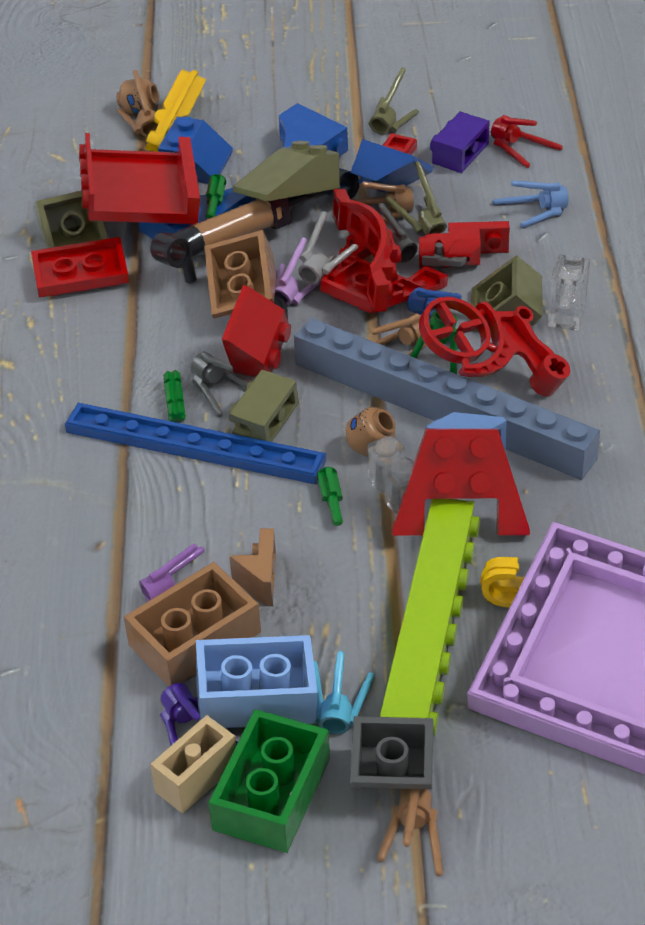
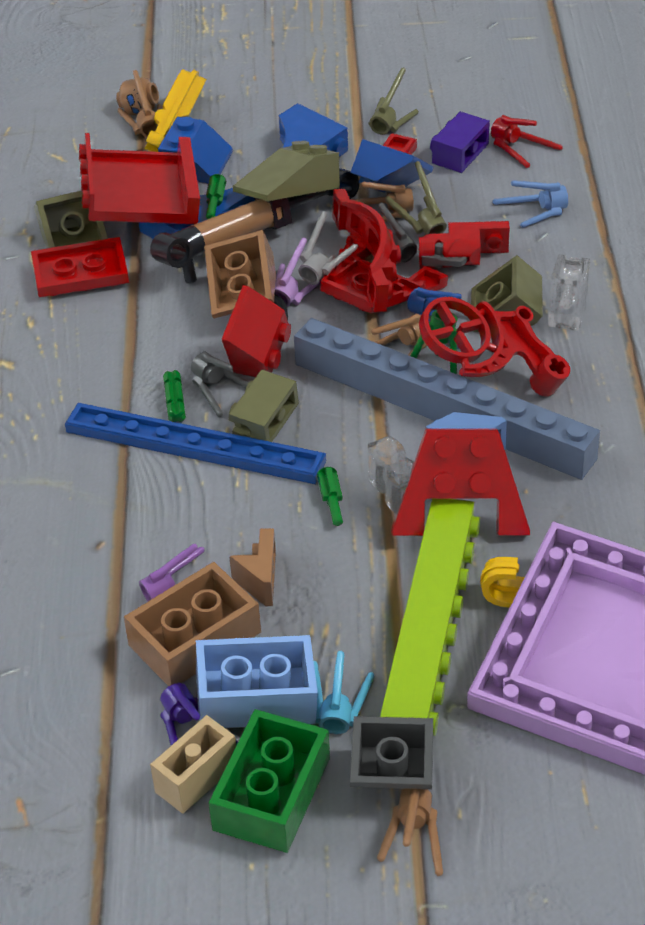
(368, 427): medium nougat head -> none

